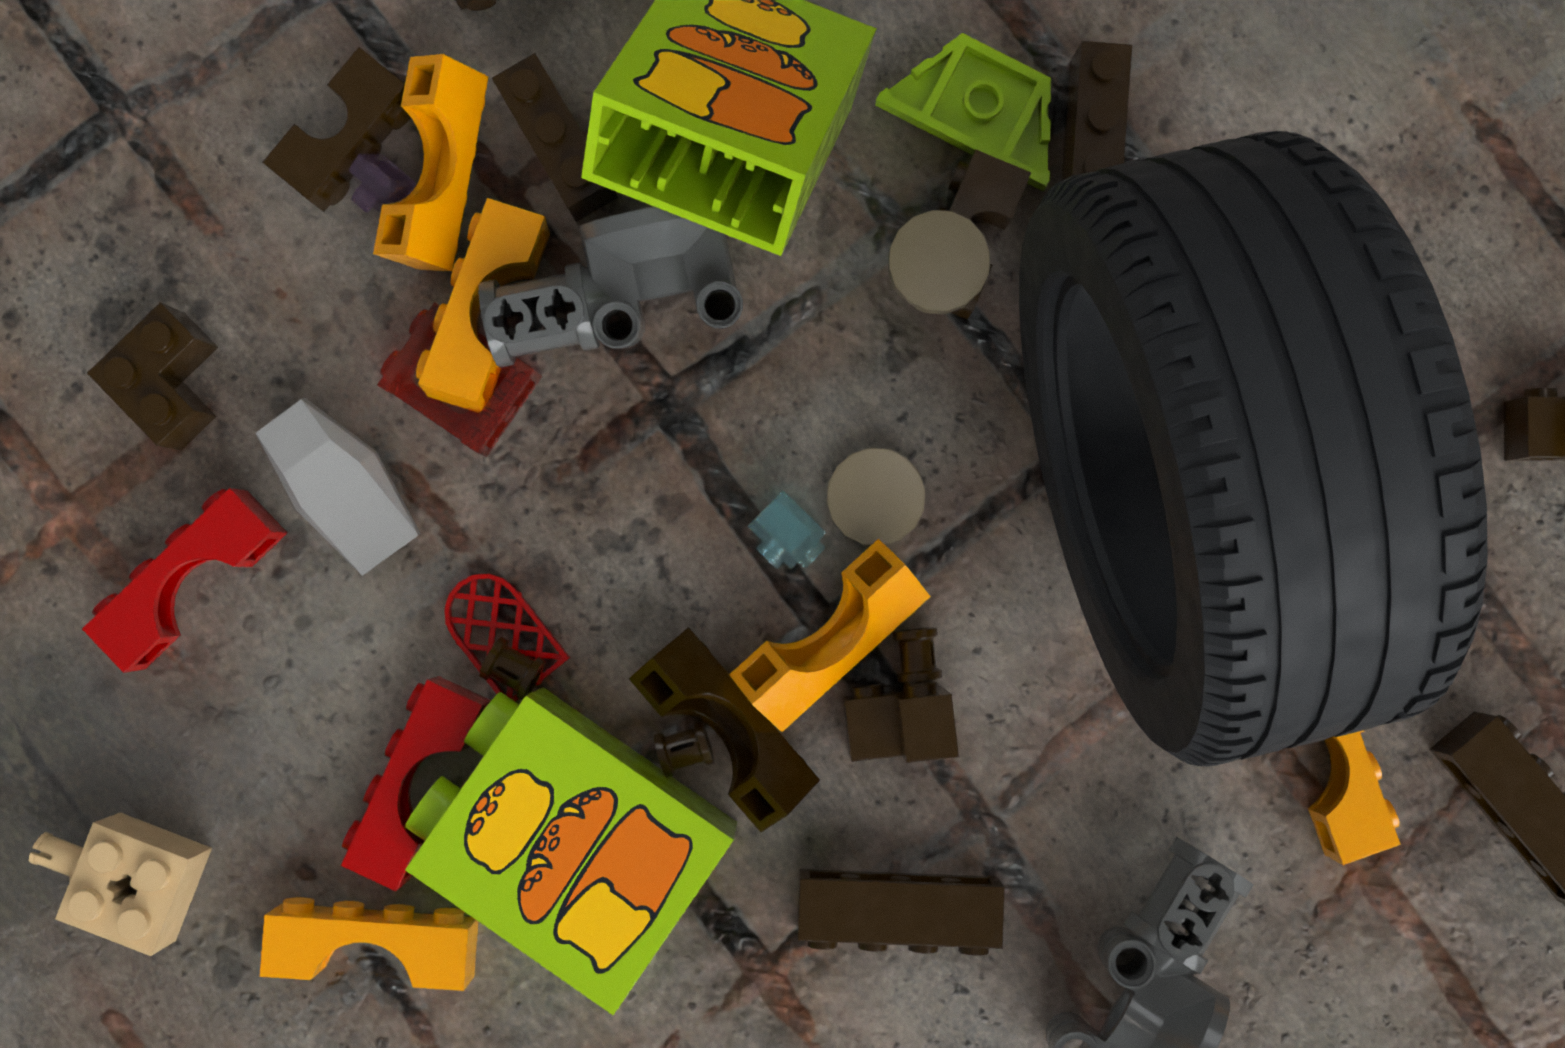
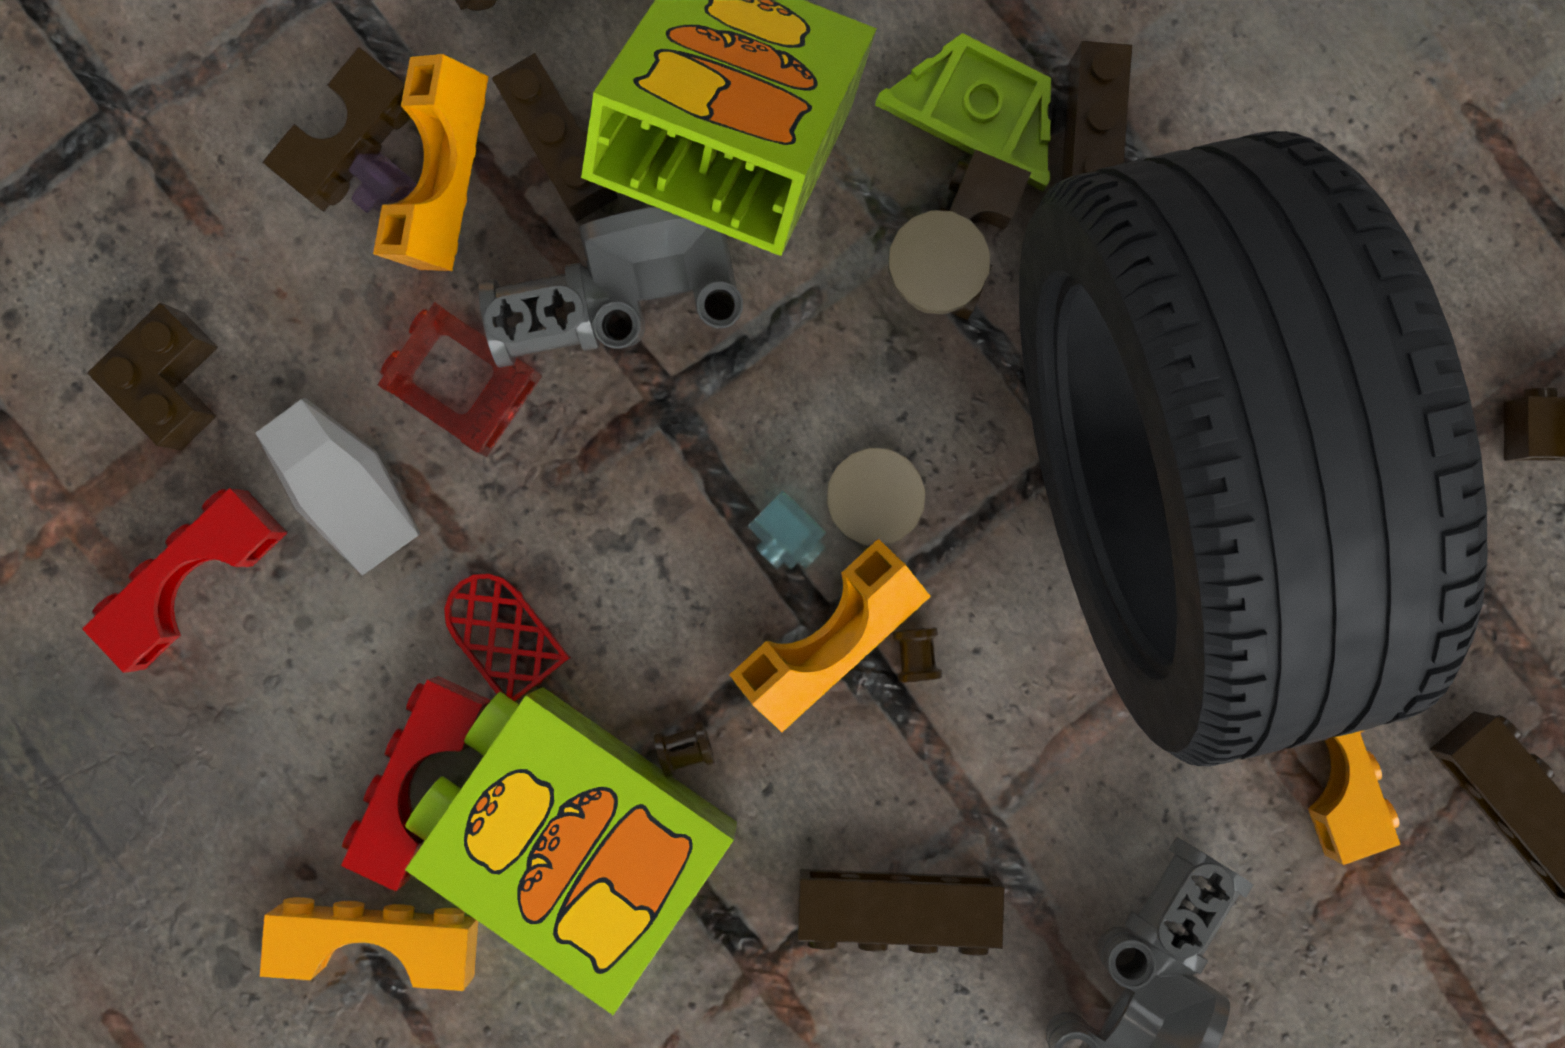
(126, 880): tan brick -> none
(502, 247): light orange arch -> none
(512, 668): dark brown bush -> none
(766, 770): dark brown arch -> none
(901, 722): dark brown brick -> none

